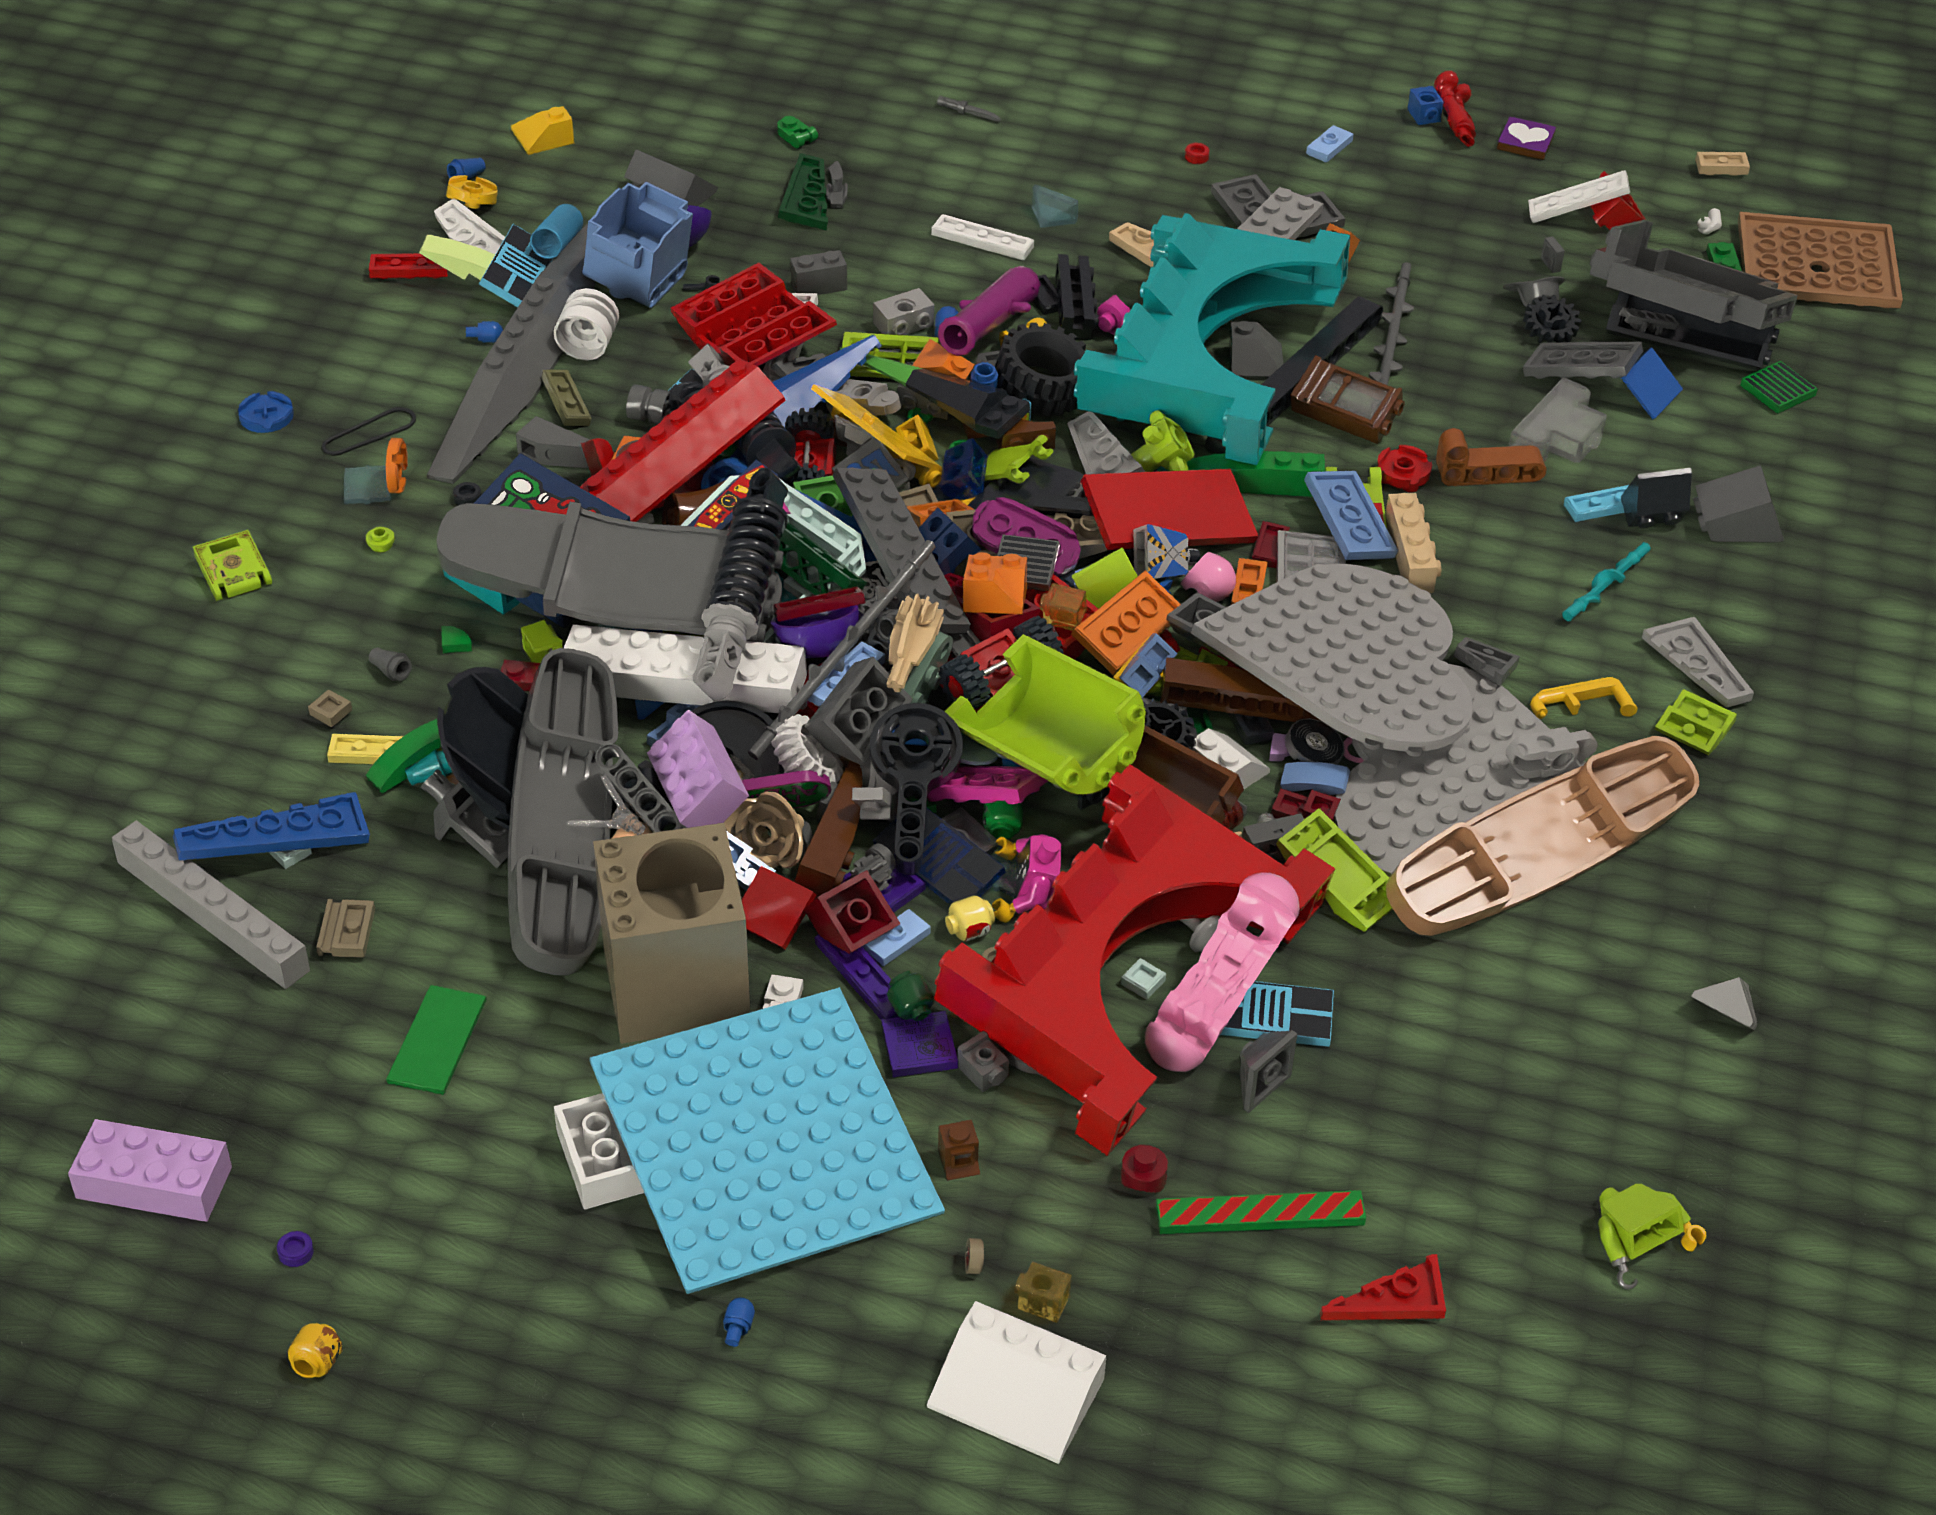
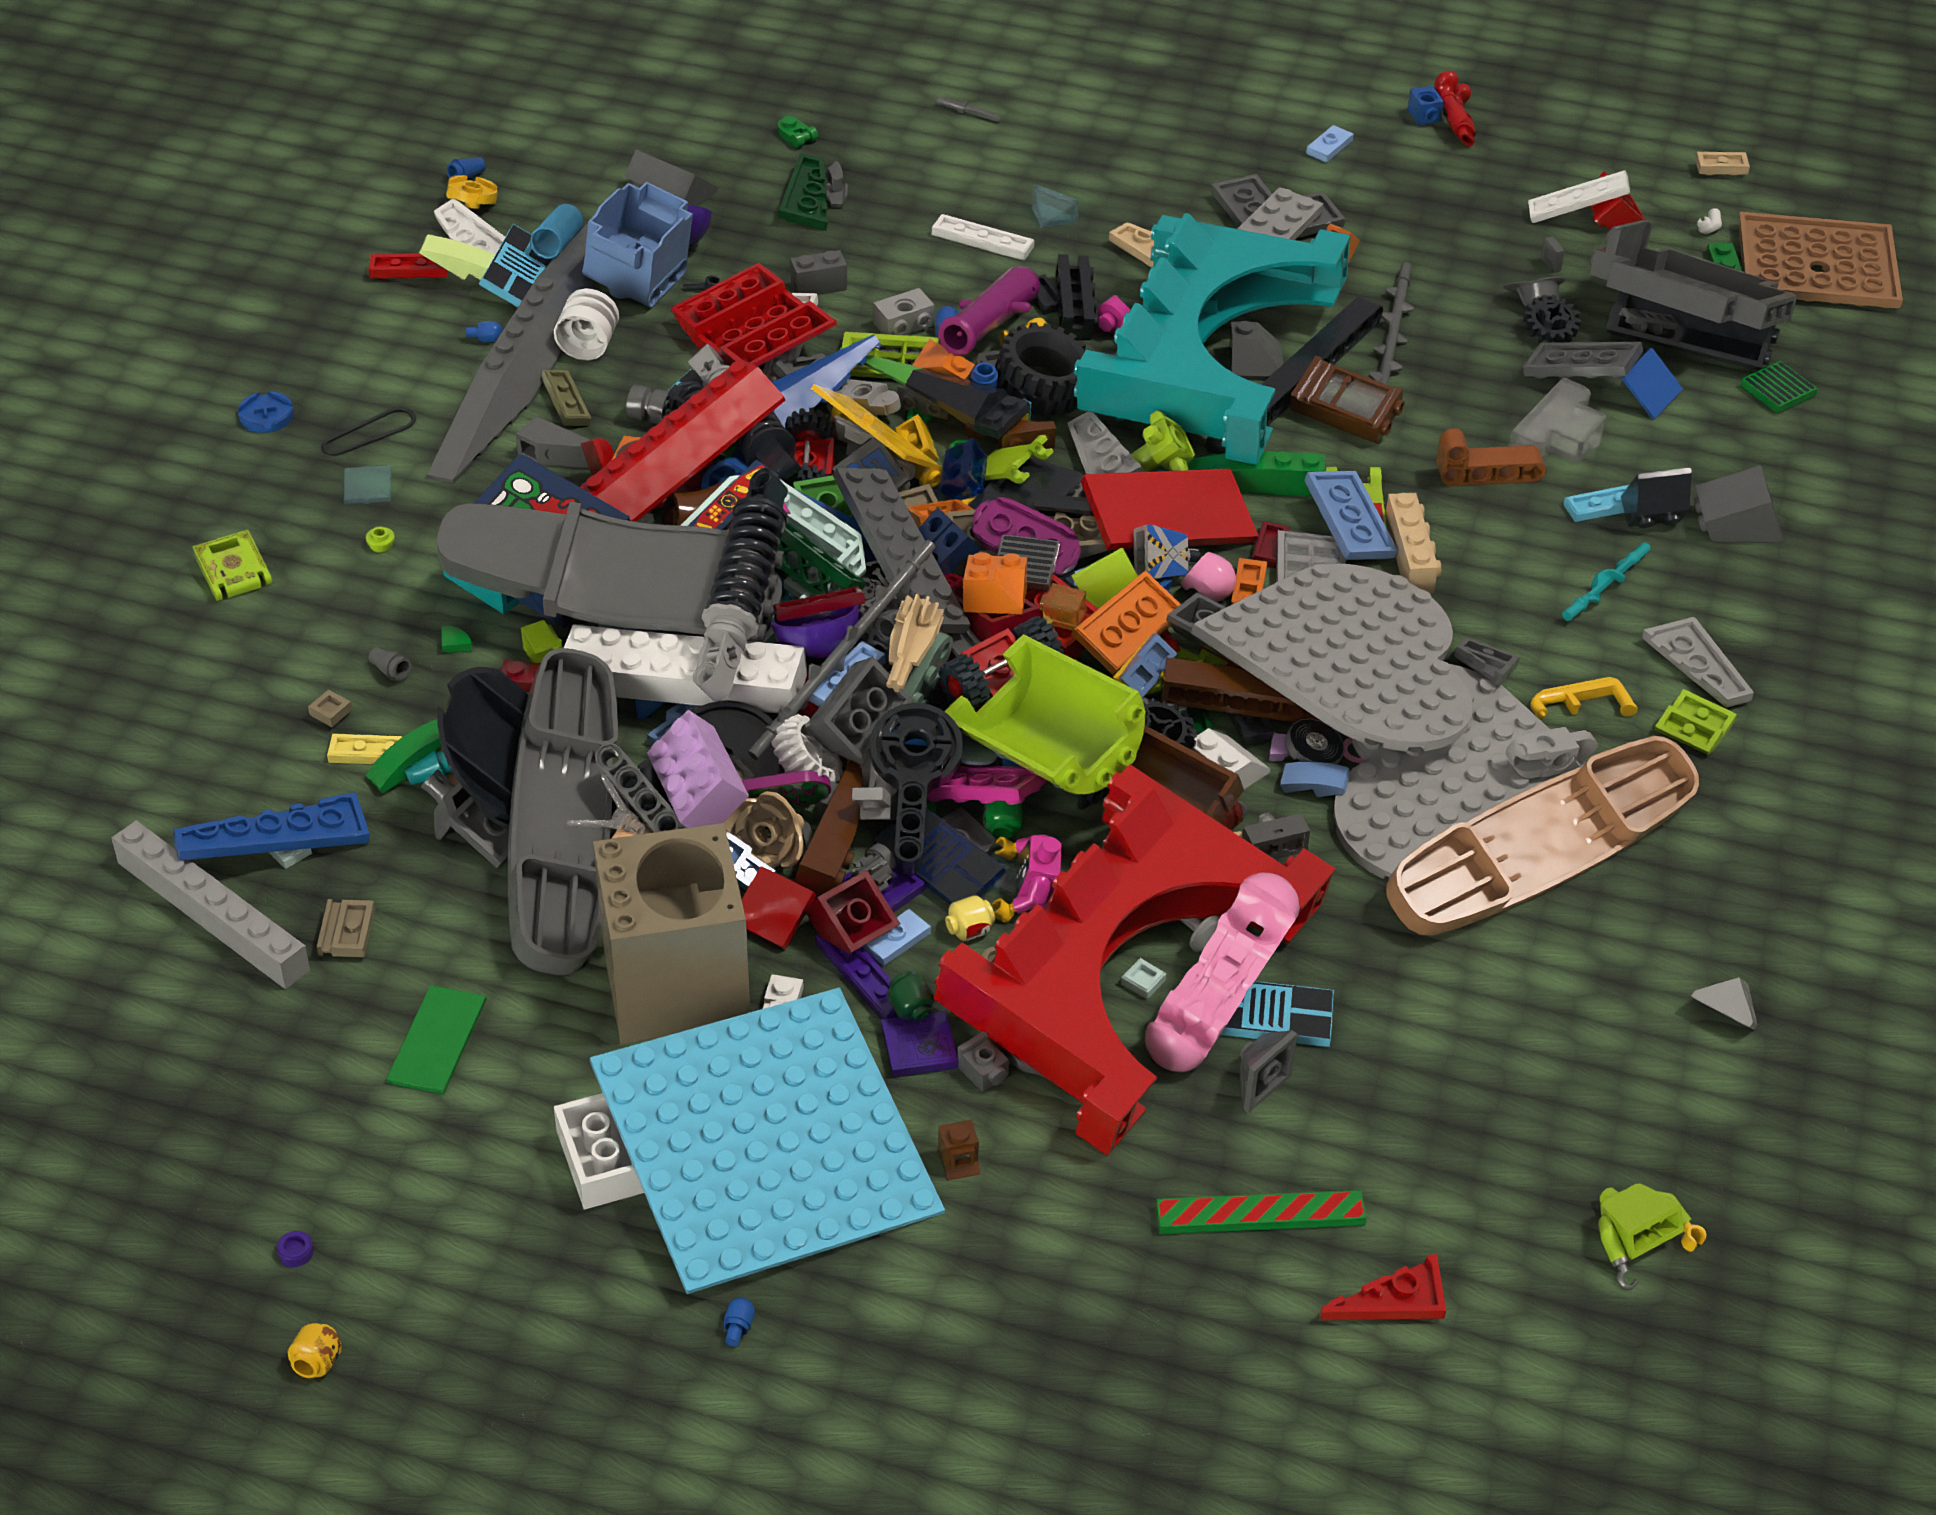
(150, 1170): lavender brick -> none
(396, 462): orange tile -> none
(466, 493): black tile -> none
(545, 130): yellow slope -> none
(974, 1256): dark tan tile -> none
(1017, 1382): white slope -> none
(1047, 1303): clear yellow brick -> none
(1144, 1169): dark red piece -> none
(1197, 153): red tile -> none
(1291, 803): dark red slope -> none
(1357, 884): lime slope -> none
(1408, 478): red plate -> none
(1526, 138): tile -> none

